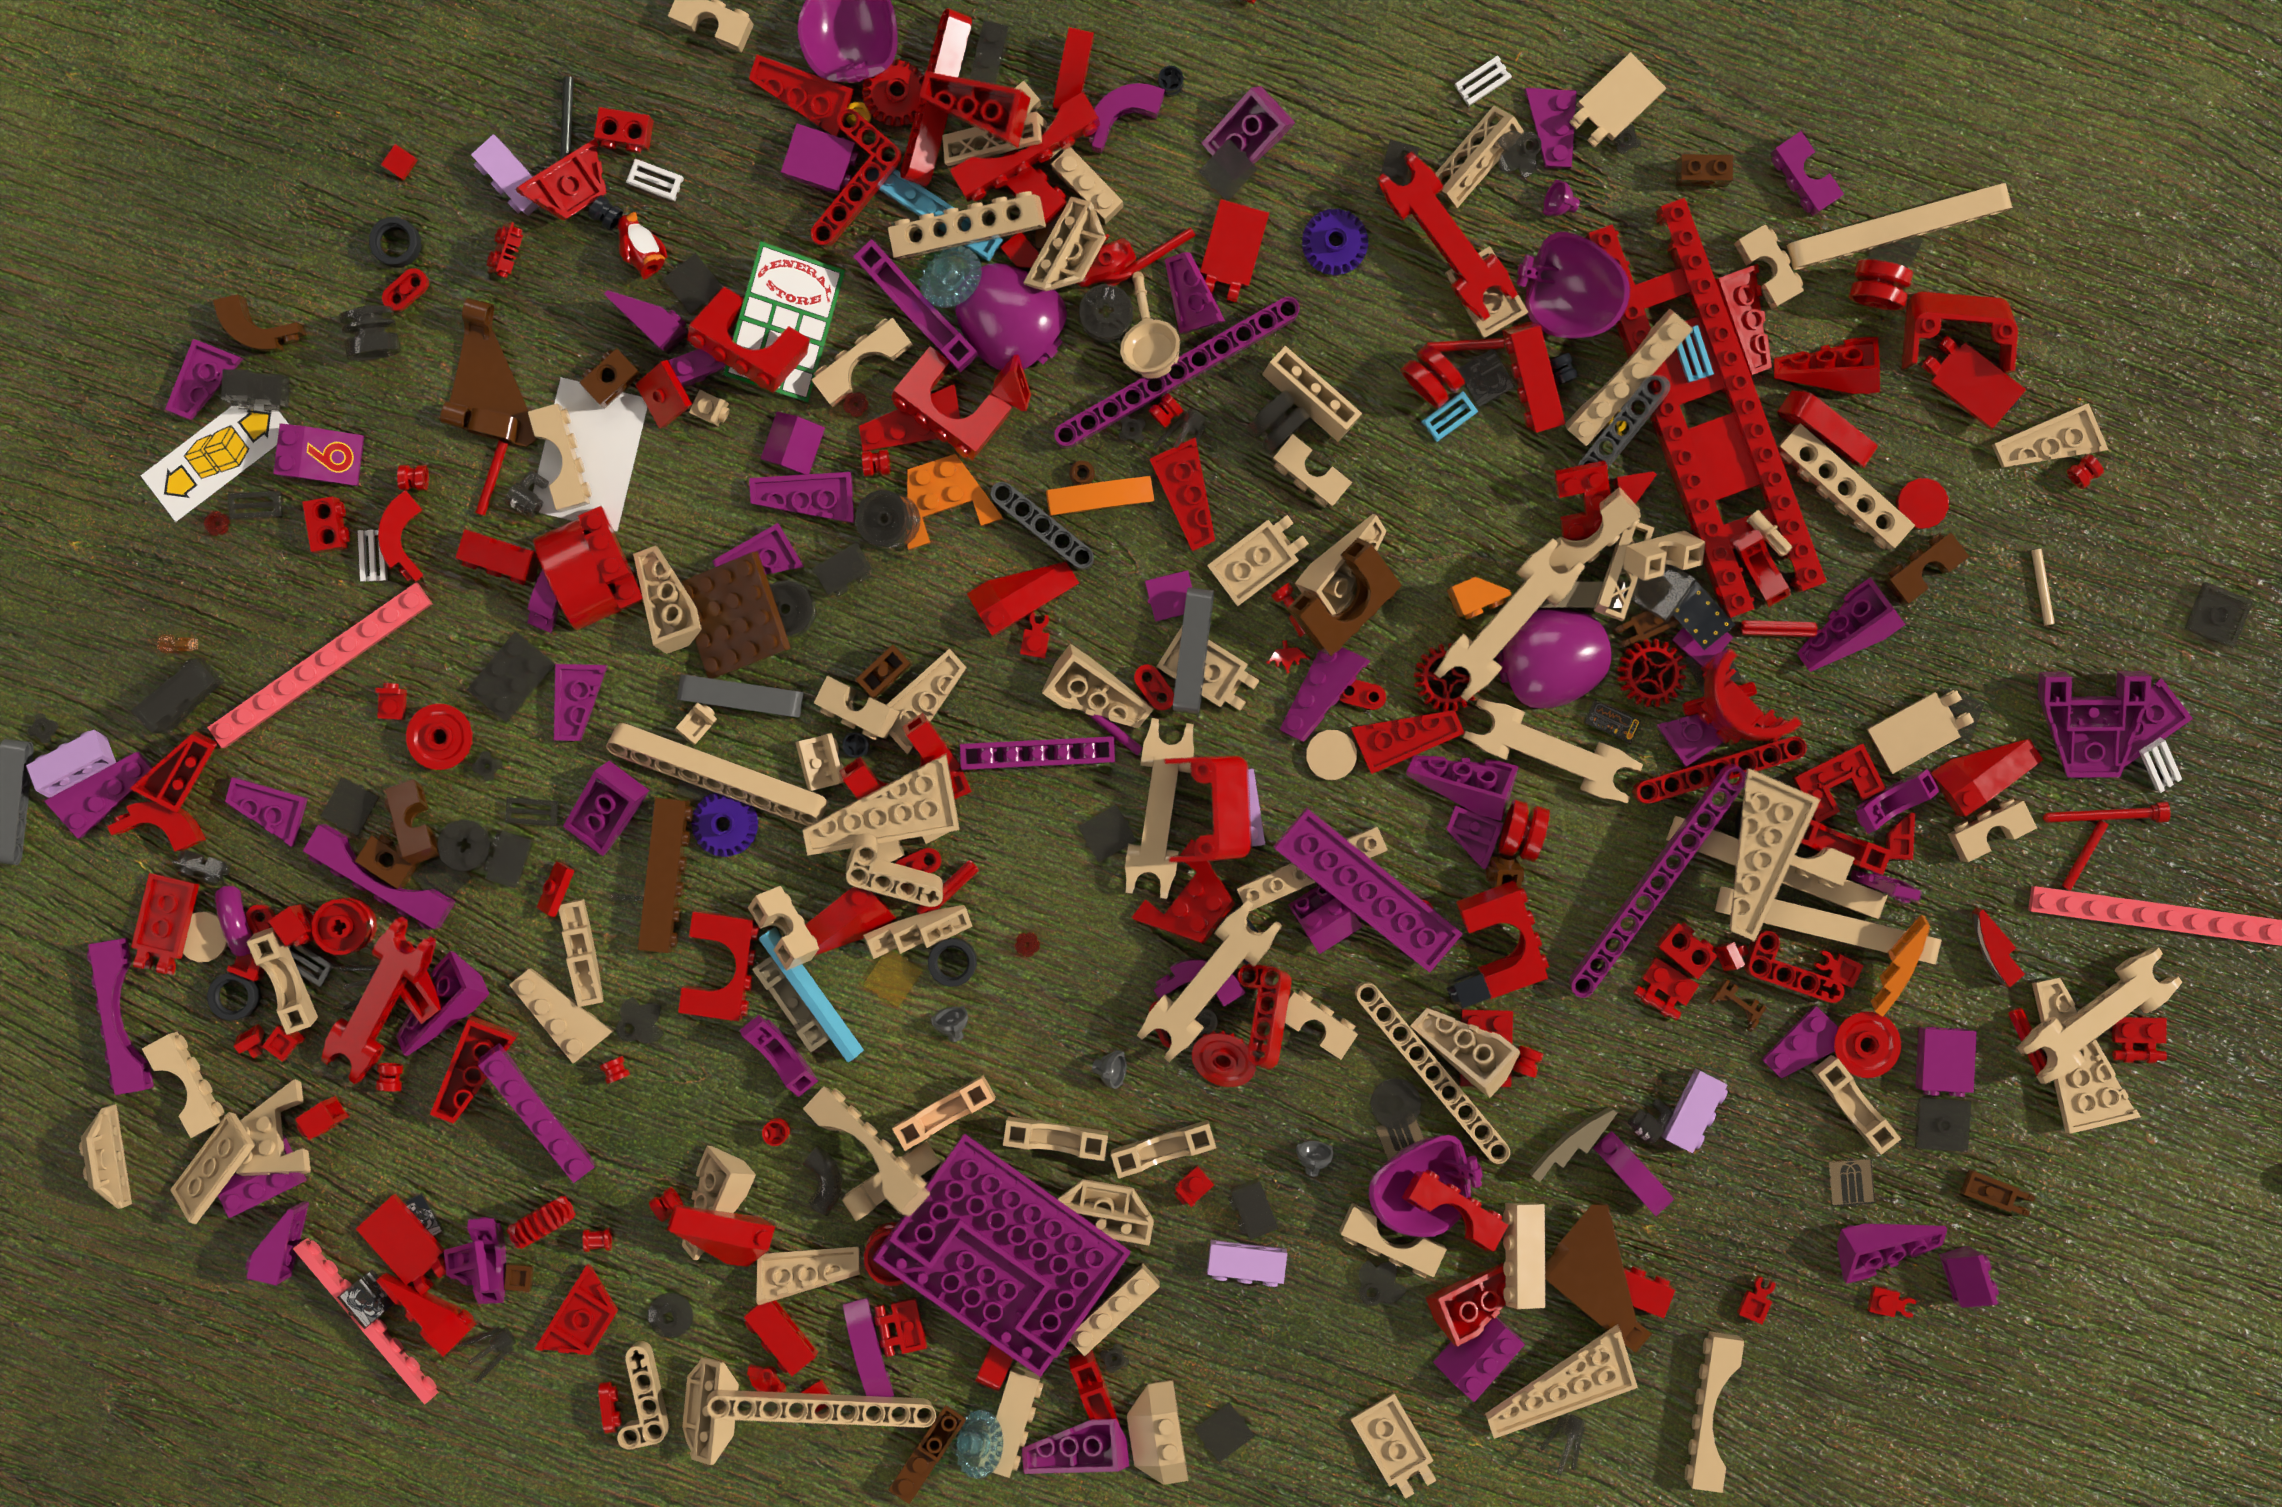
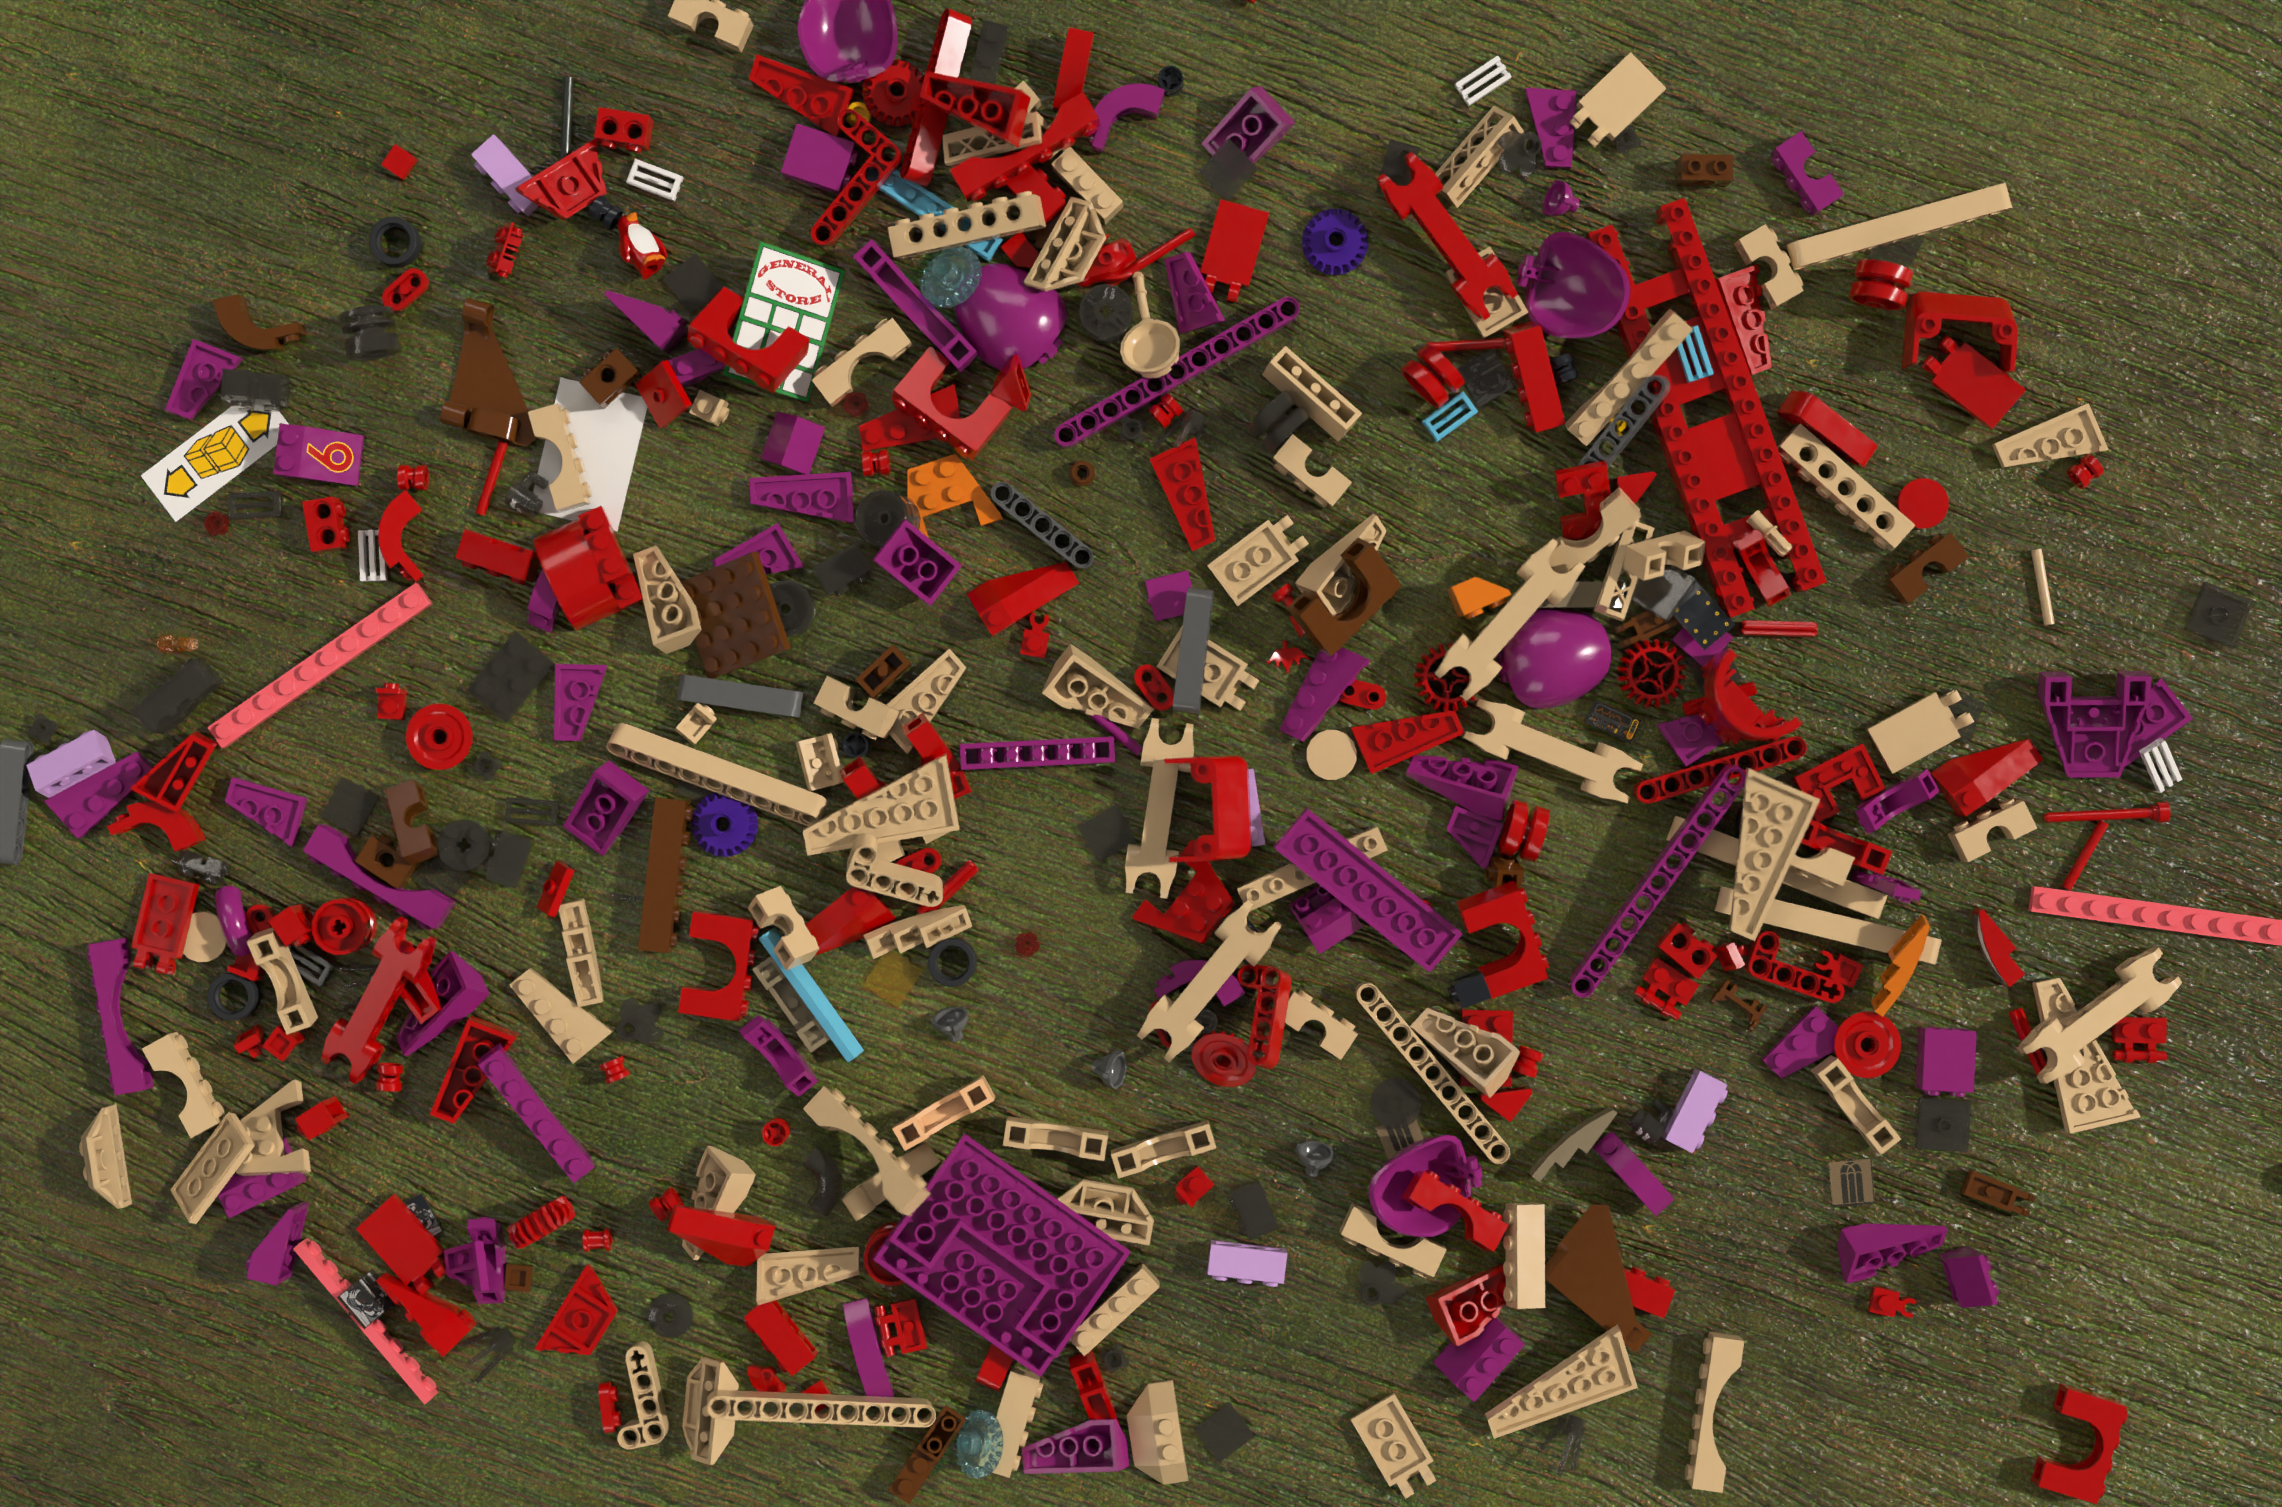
(917, 562): none -> magenta slope
(1099, 495): orange slope -> none
(1507, 1101): none -> red slope
(1755, 1304): red plate -> none
(1842, 368): red wedge -> none
(1857, 624): magenta wedge -> none
(1901, 838): red tile -> none
(2087, 1477): none -> red arch

